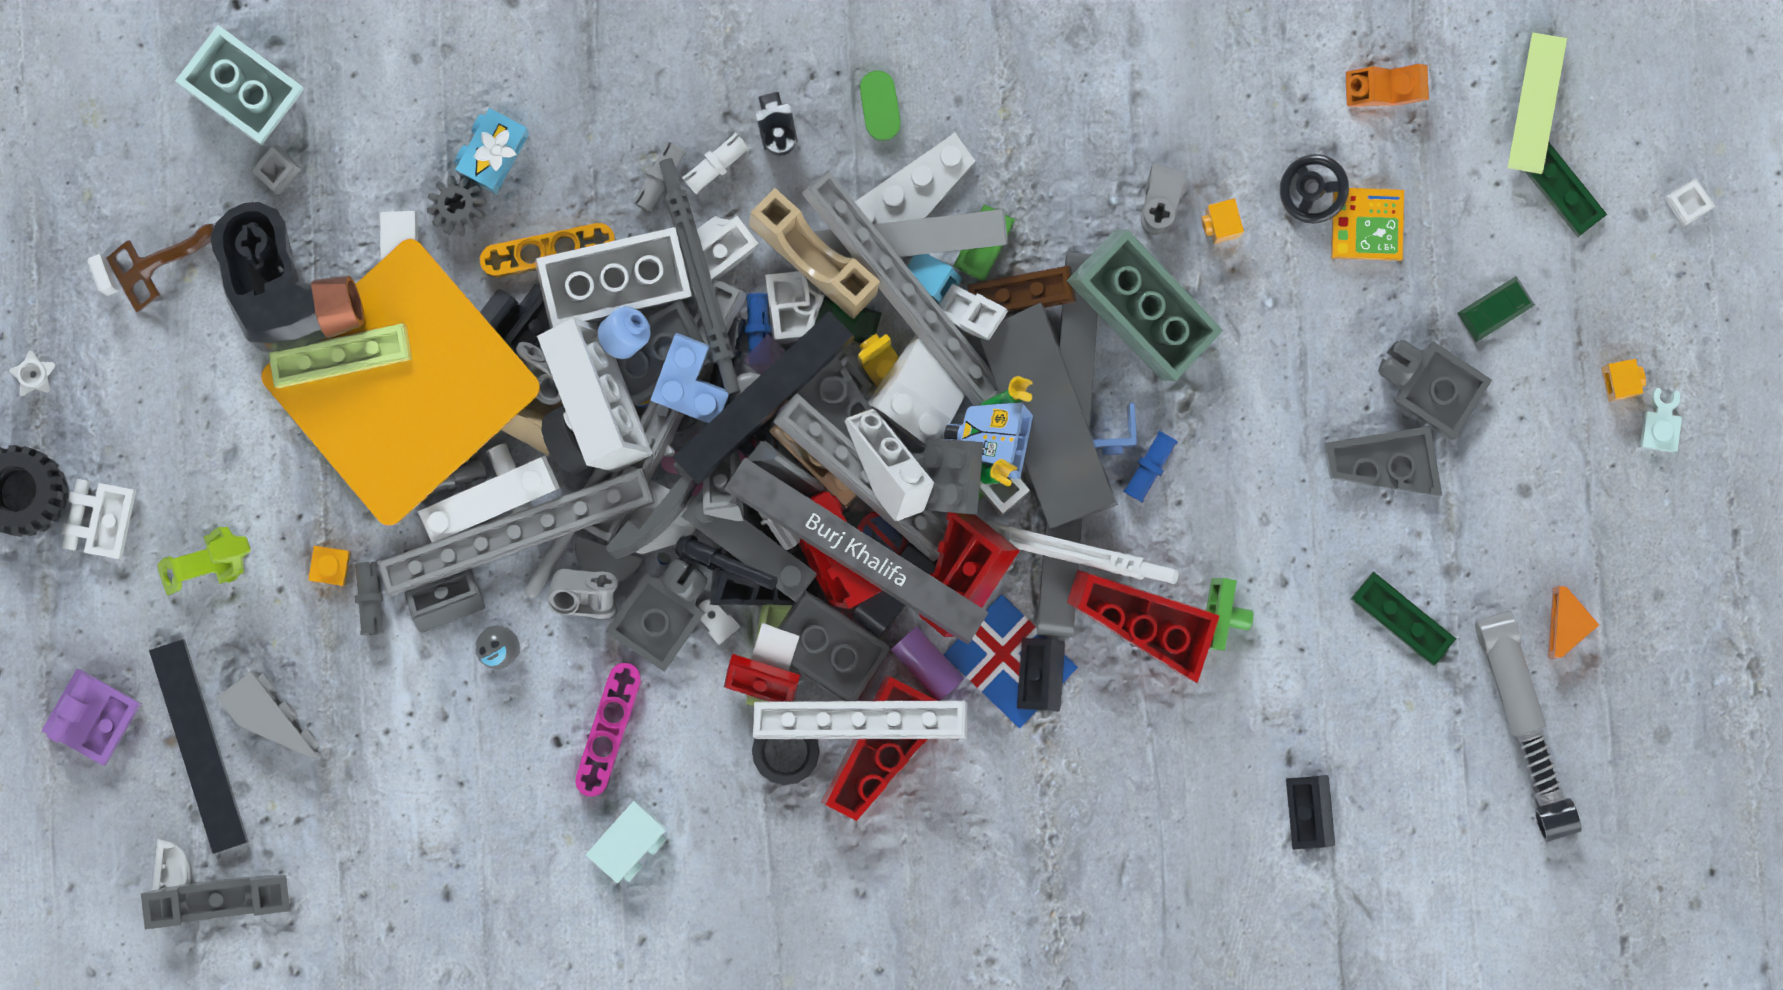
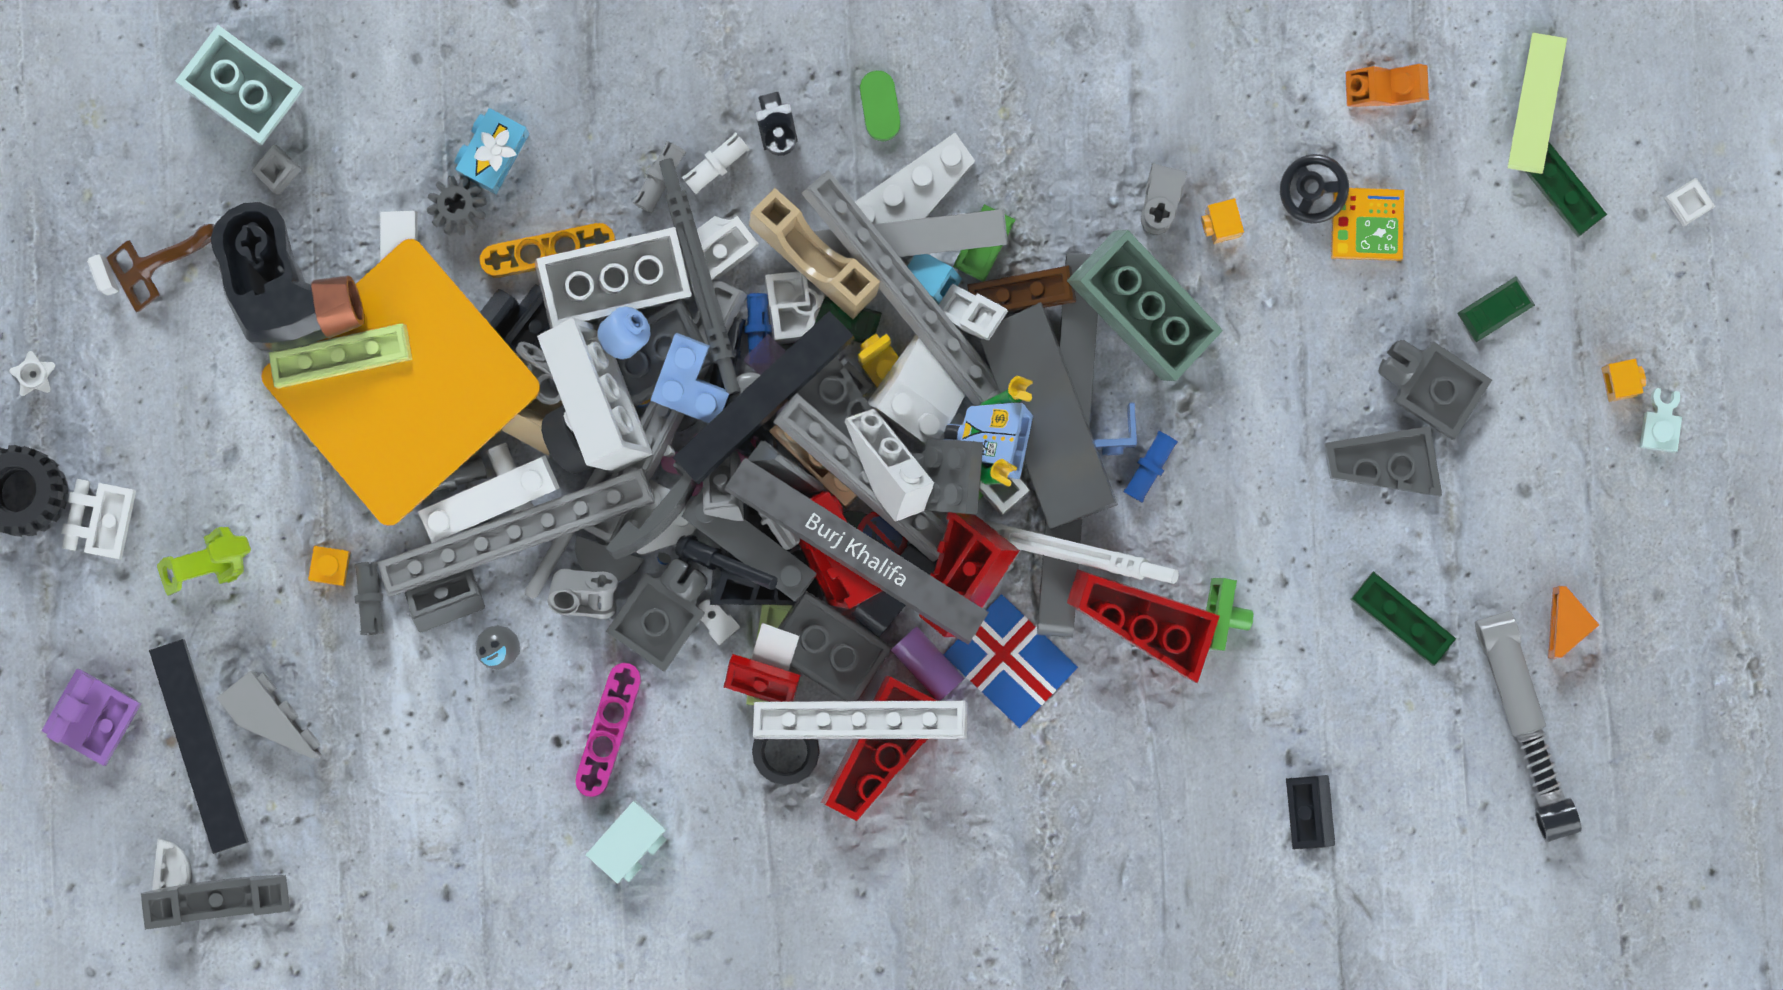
(1041, 674): black slope -> none

